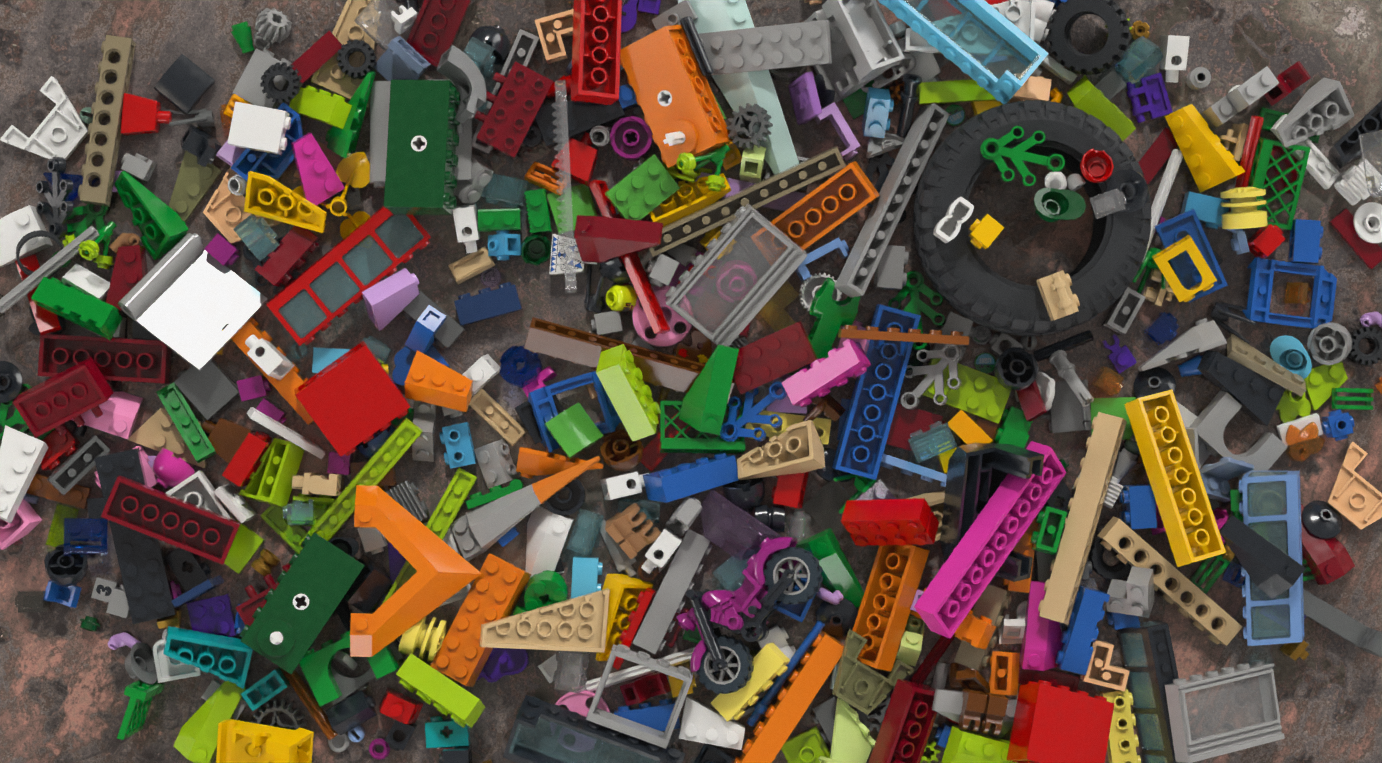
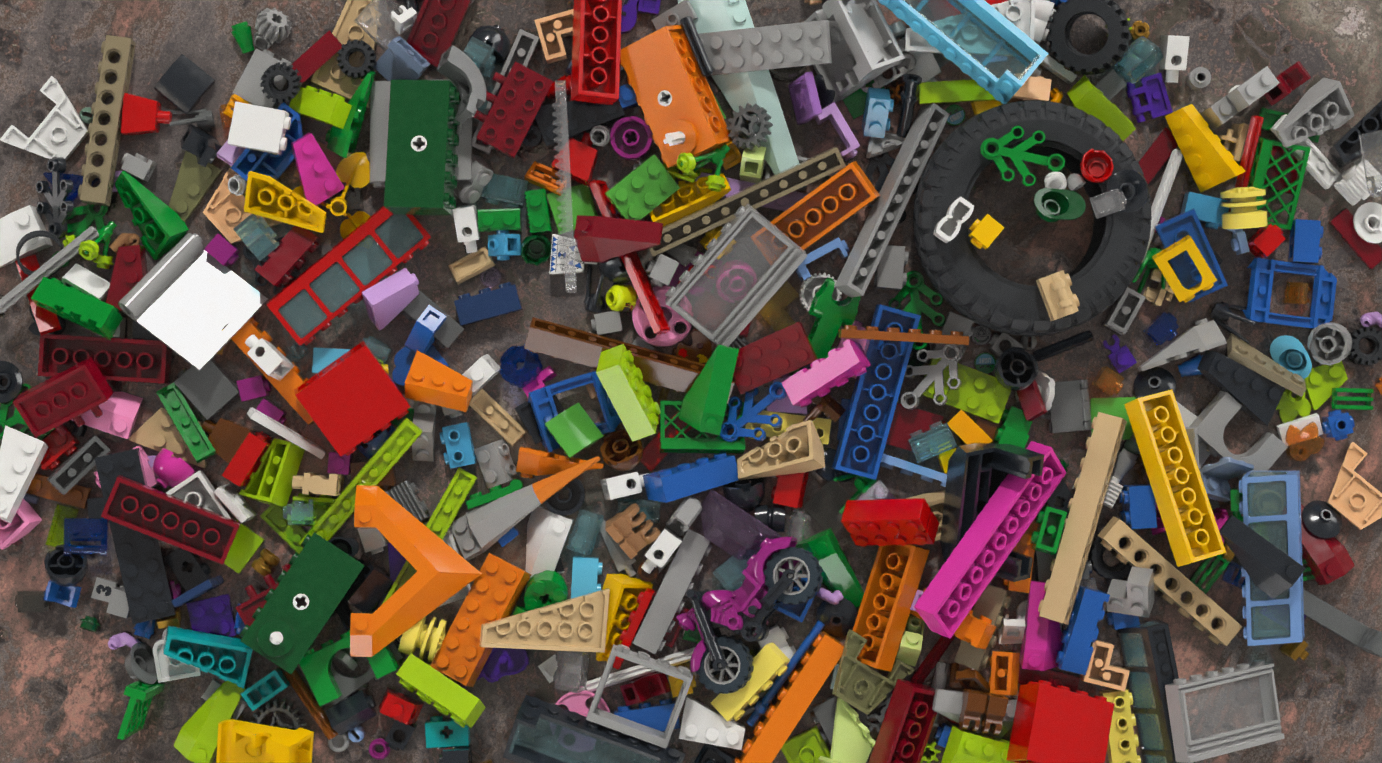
(145, 629): none -> blue cone
(1067, 371): light grey pin -> none

